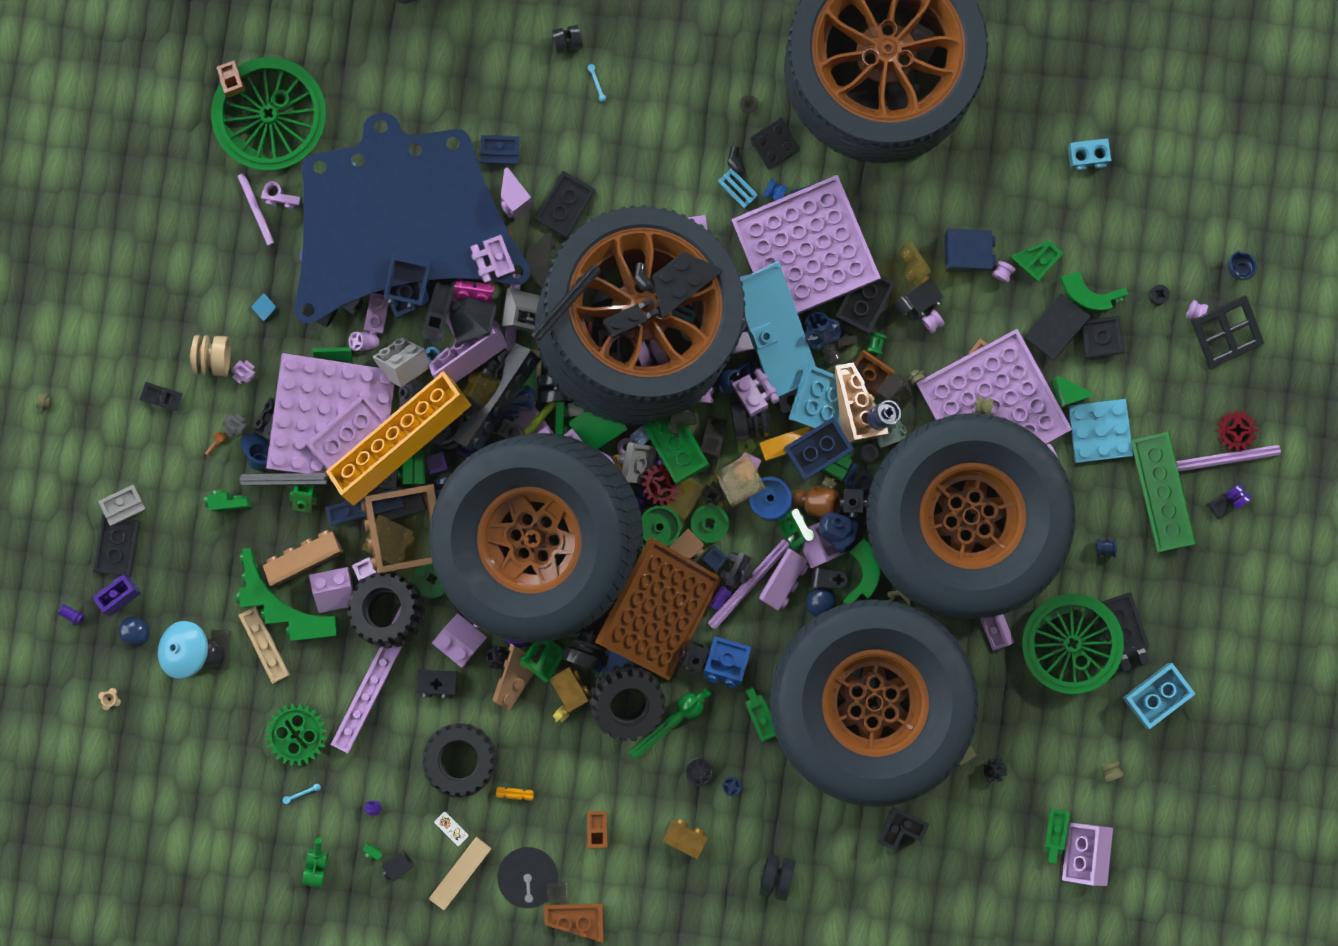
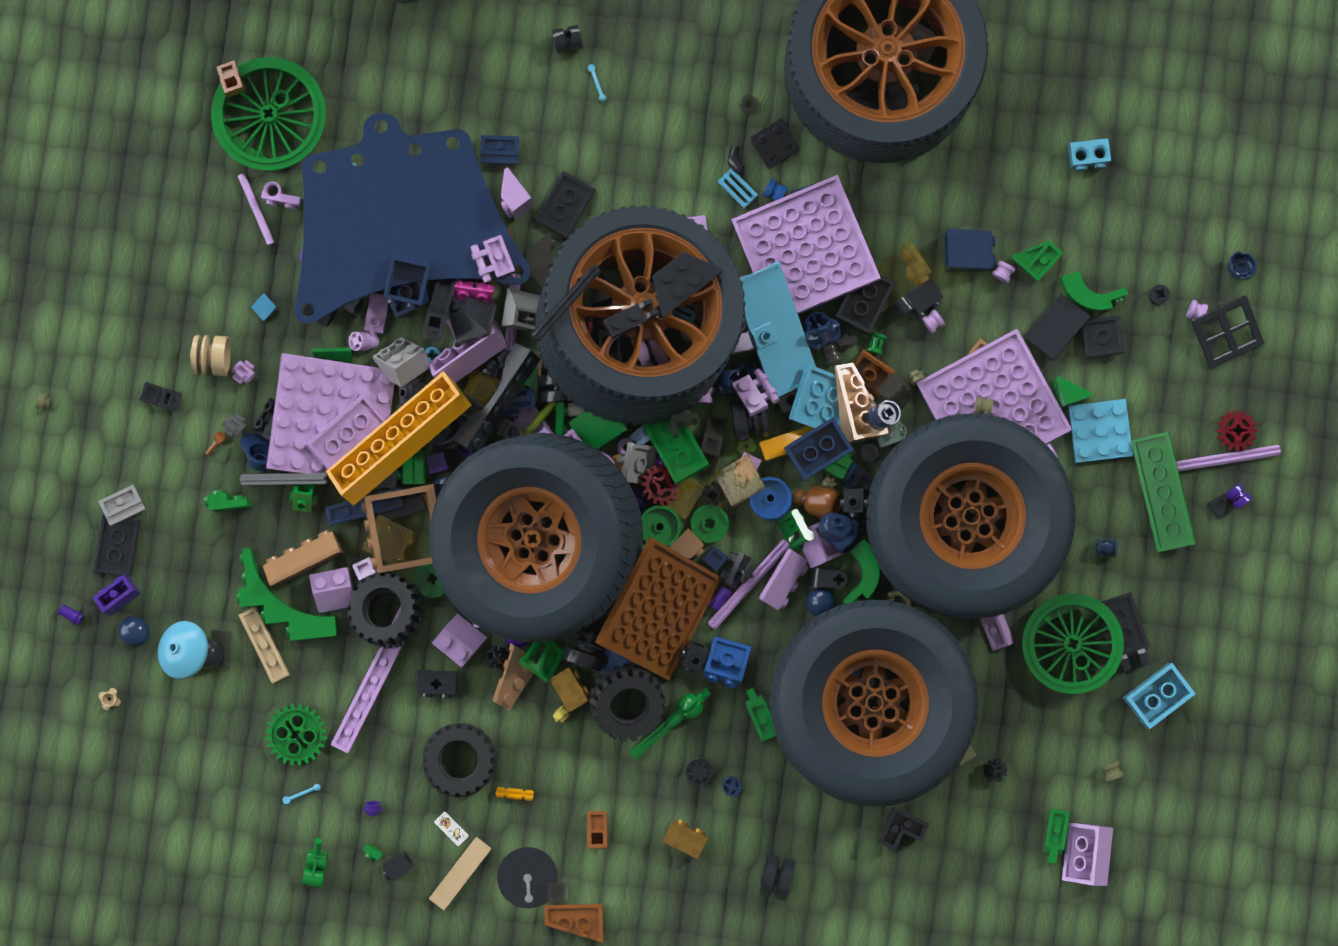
(641, 279): black arm -> none

